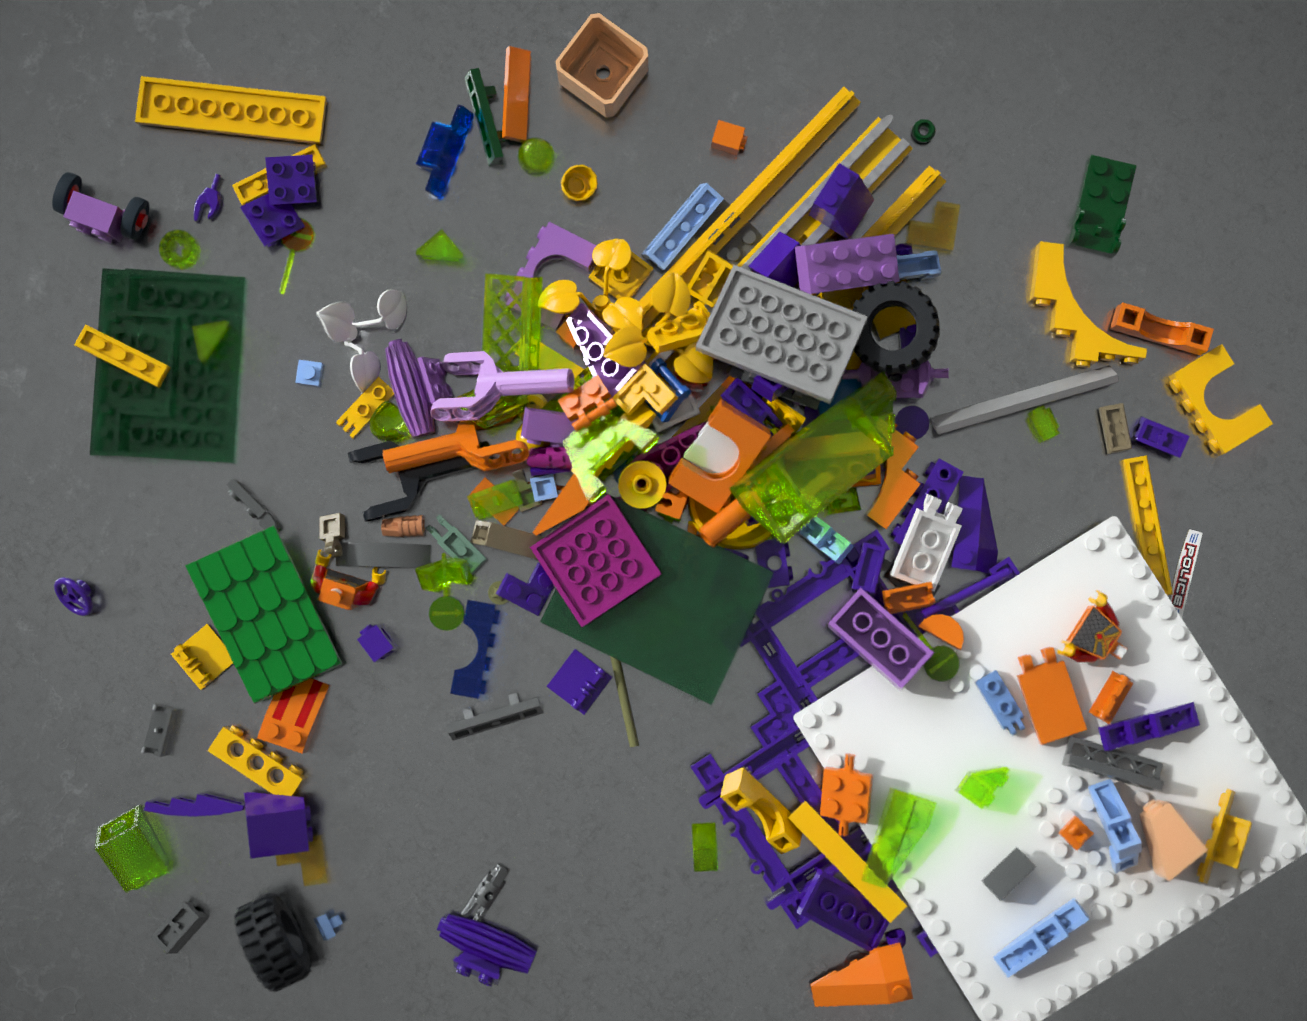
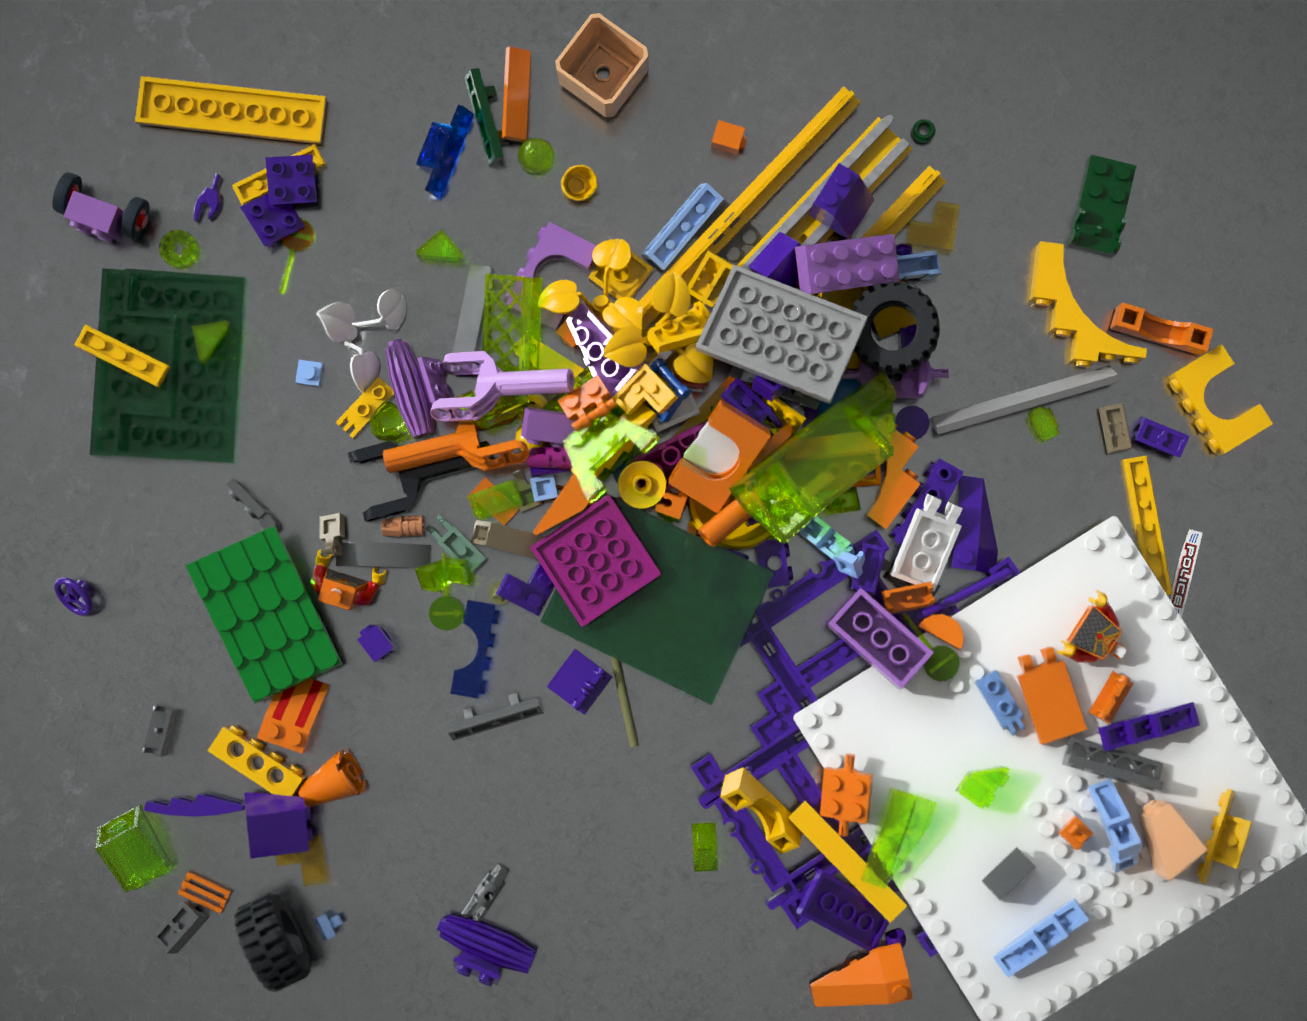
(186, 884): none -> orange tile
(203, 656): yellow hinge -> none
(333, 781): none -> orange cone
(472, 311): none -> slope
(849, 563): none -> light blue tile

